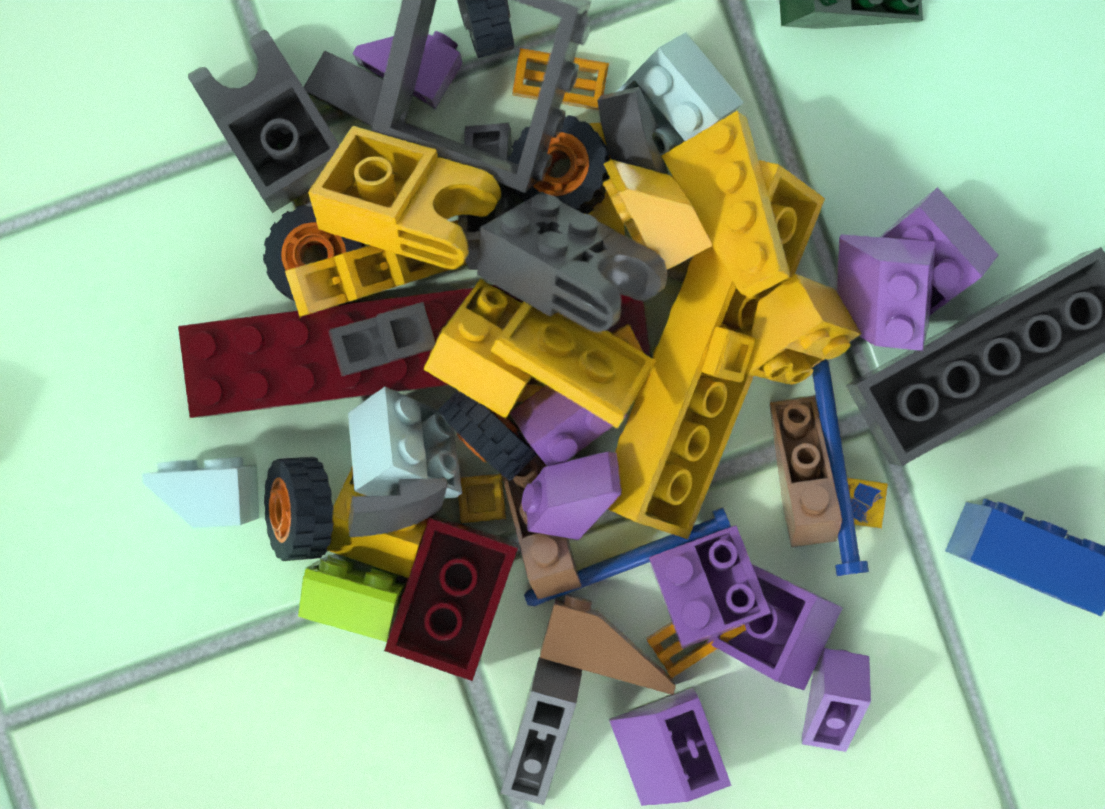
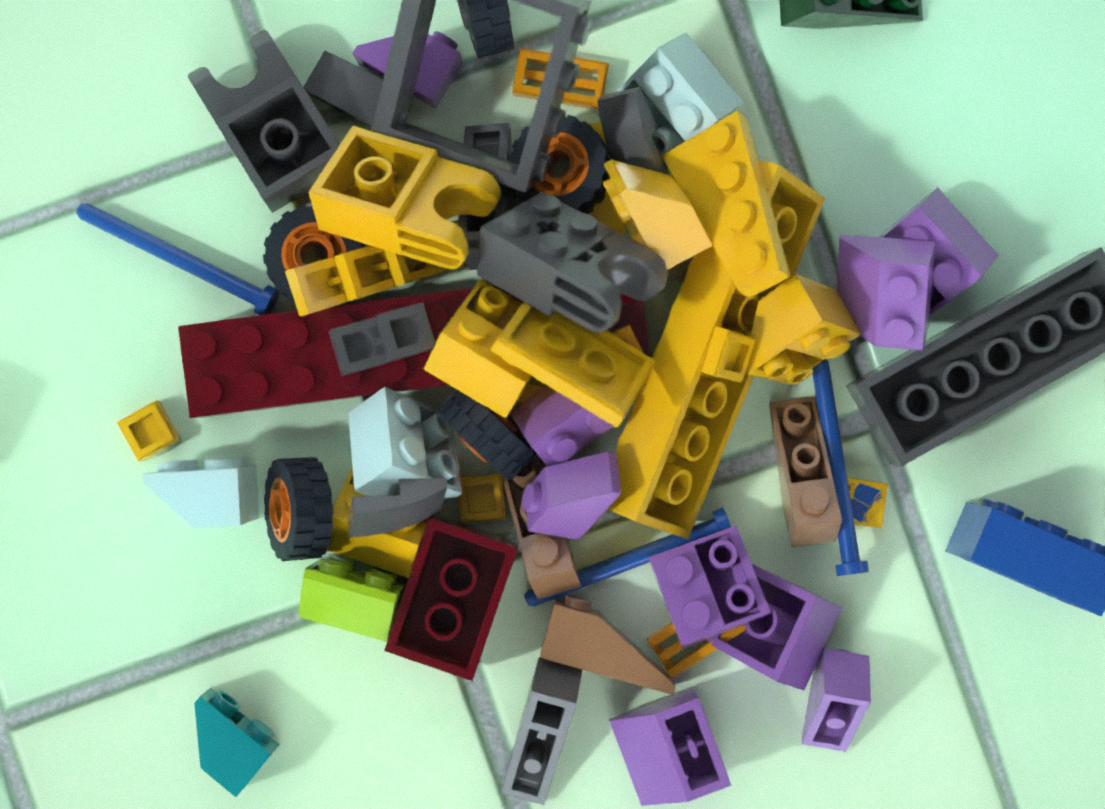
(148, 430): none -> yellow tile
(229, 742): none -> teal slope
(263, 299): none -> blue bar

